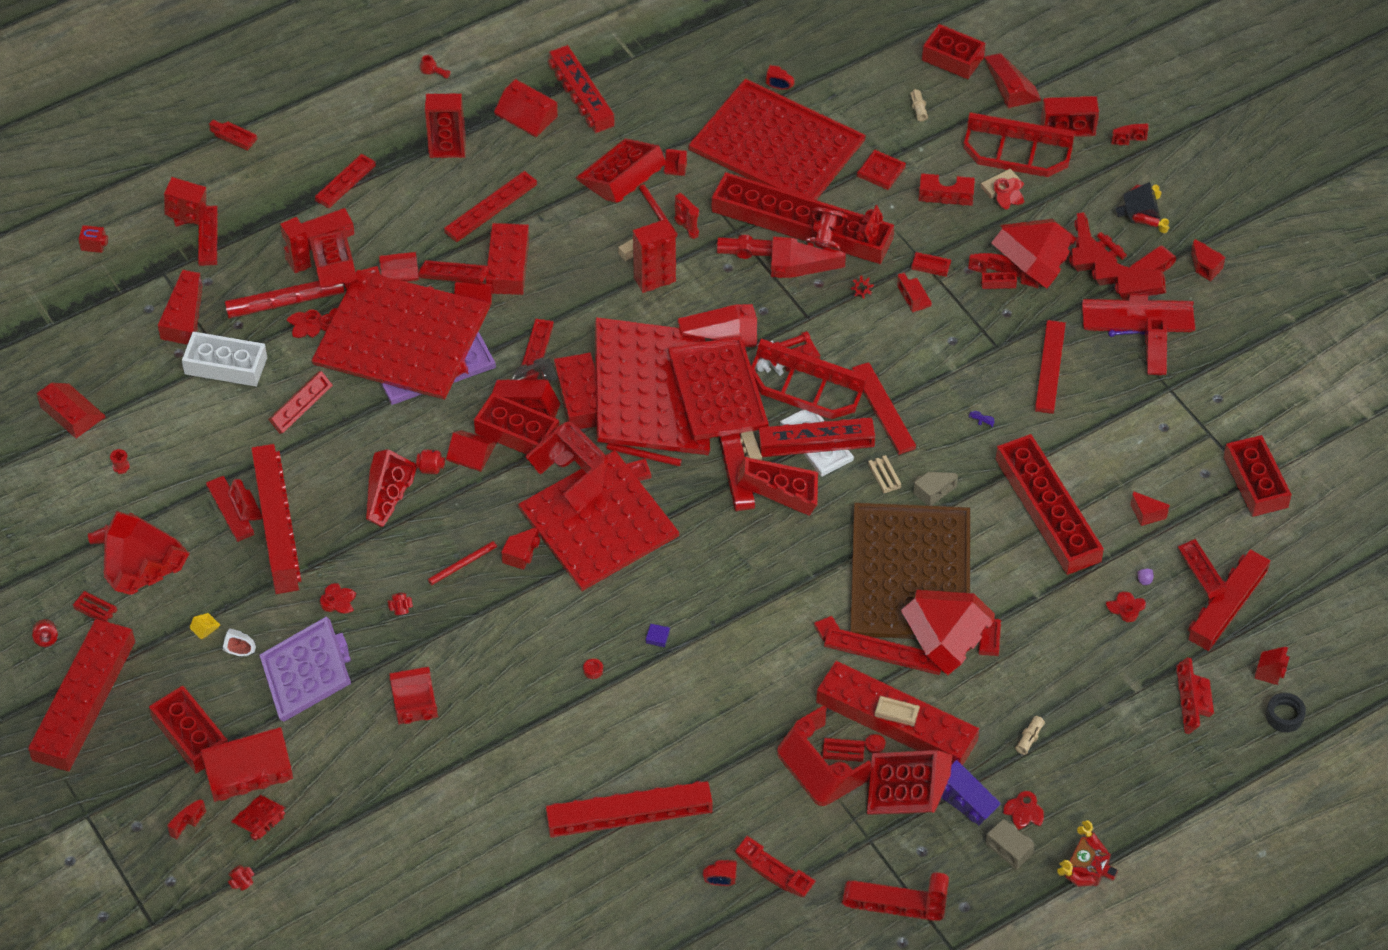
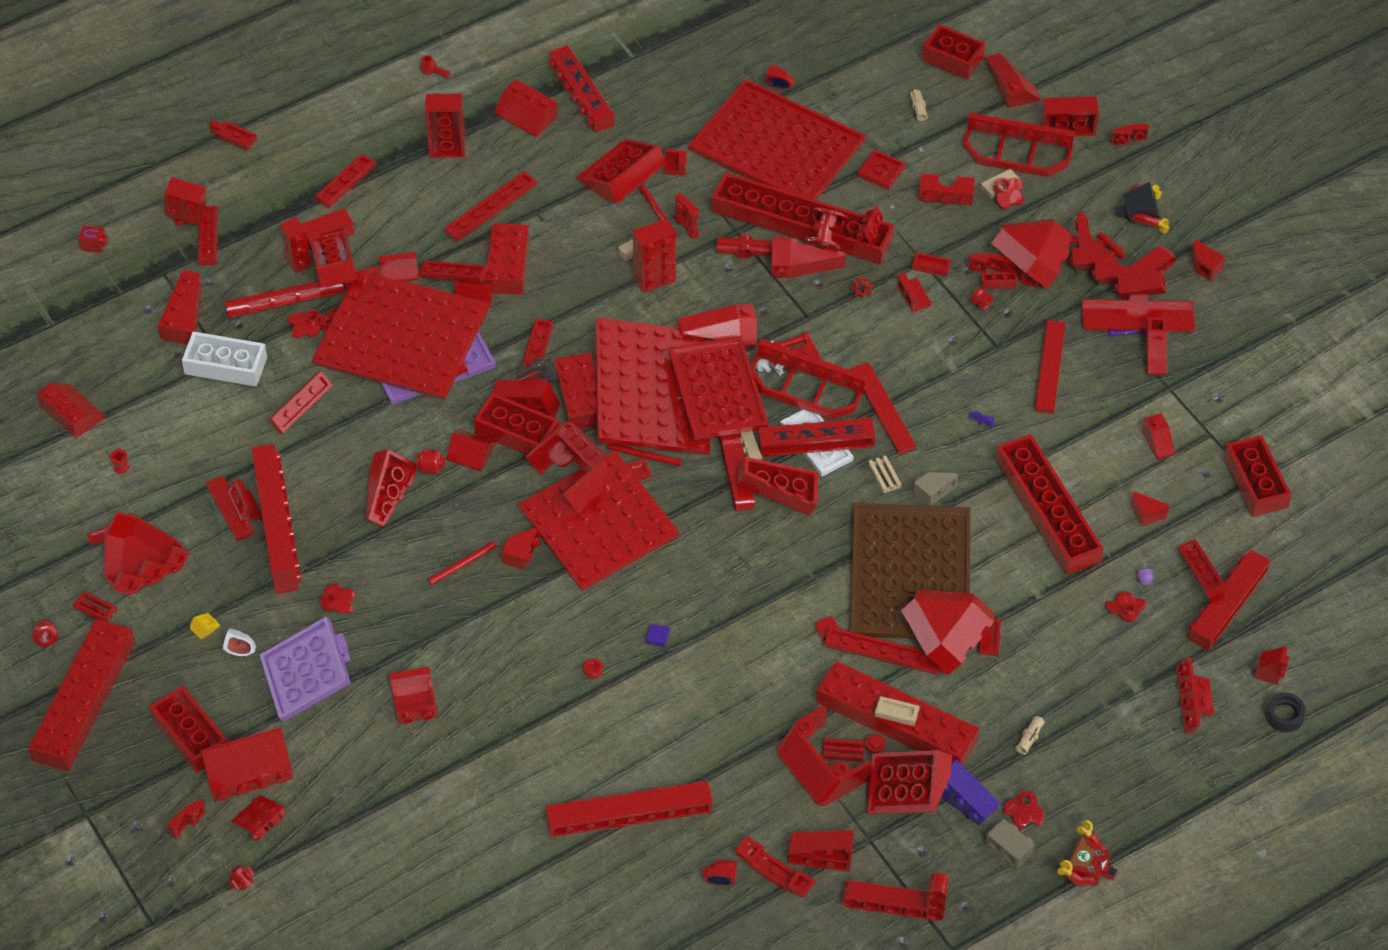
(400, 603): red gear -> none
(822, 849): none -> red wedge
(981, 298): none -> red wheel
(1158, 436): none -> red slope

